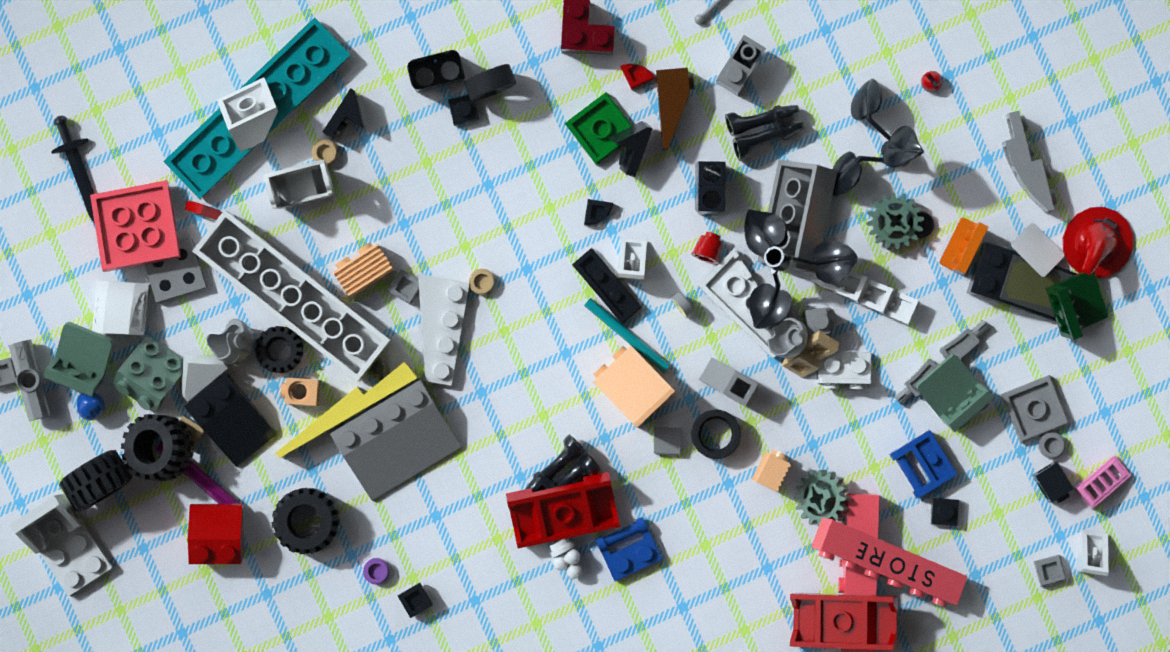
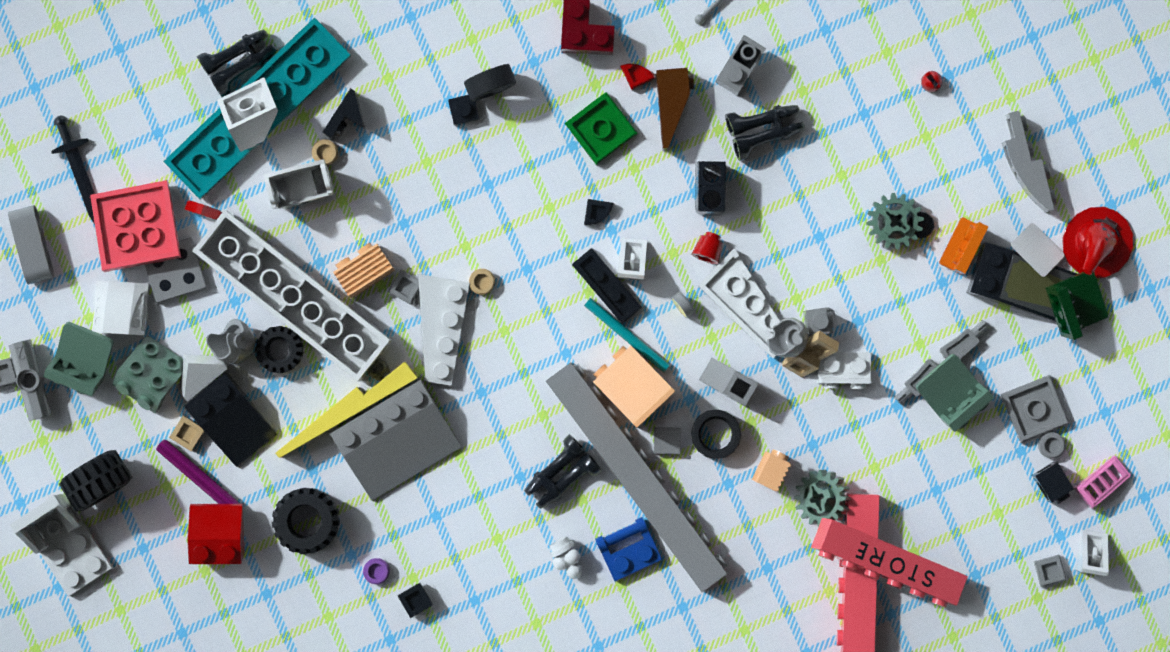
(31, 244): none -> light grey beam
(90, 407): blue piece -> none
(139, 447): black tyre -> none
(223, 79): none -> black piece
(311, 397): light nougat brick -> none
(428, 62): black piece -> none
(563, 511): red piece -> none
(635, 140): black slope -> none
(636, 477): none -> light grey brick
(762, 233): black plant -> none
(803, 202): light grey slope -> none
(845, 621): red piece -> none
(874, 296): white slope -> none
(896, 152): black plant -> none
(931, 460): blue plate -> none
(944, 511): black plate -> none

